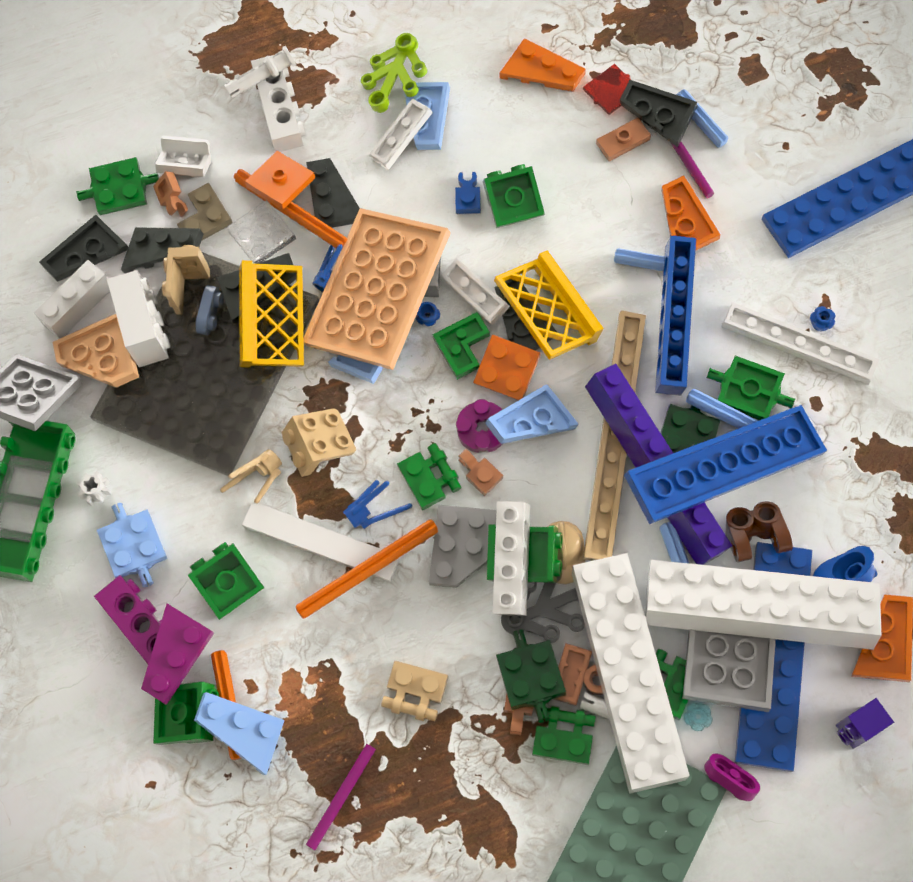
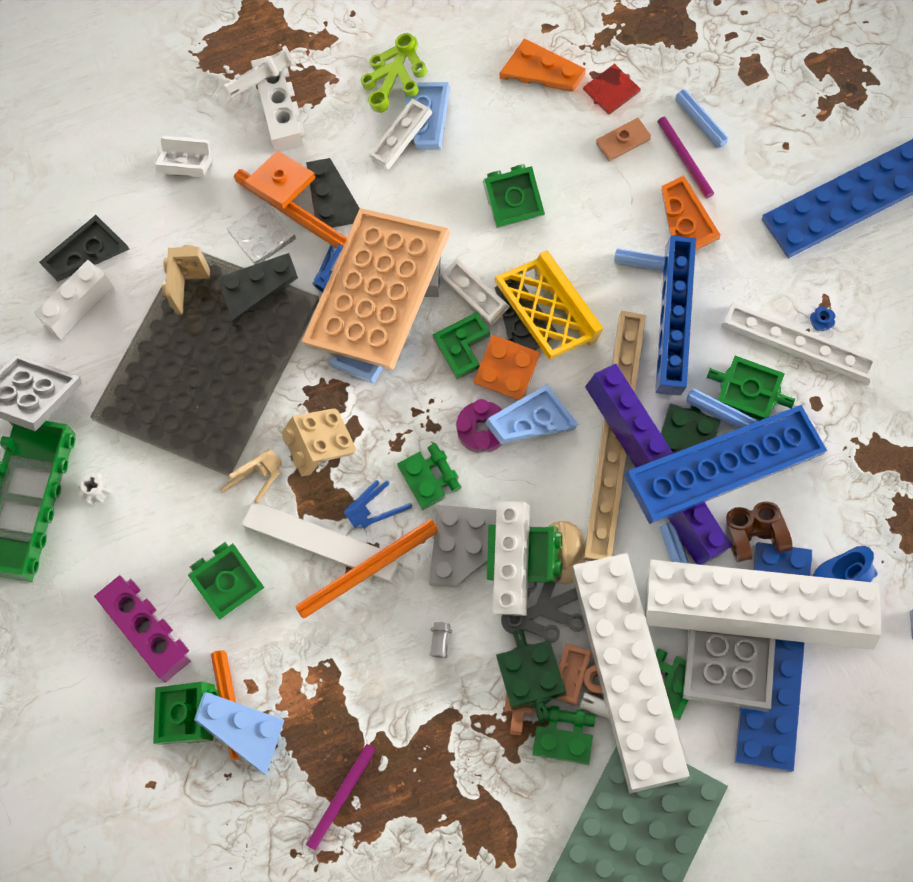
(97, 353): light nougat plate -> none
(117, 186): green plate -> none
(132, 544): light blue plate -> none
(138, 318): white brick -> none
(152, 245): pearl dark grey wing -> none
(168, 192): nougat plate -> none
(174, 653): magenta wing -> none
(206, 317): sand blue plate -> none
(211, 213): dark tan plate -> none
(248, 314): yellow fence -> none
(418, 683): tan plate -> none
(427, 307): blue plate -> none
(440, 639): none -> light grey pin
(467, 195): blue plate -> none
(482, 474): nougat plate -> none
(659, 109): pearl dark grey wing -> none
(705, 713): clear light blue plate -> none
(732, 777): magenta plate -> none
(864, 724): dark purple brick -> none
(893, 652): orange wing -> none

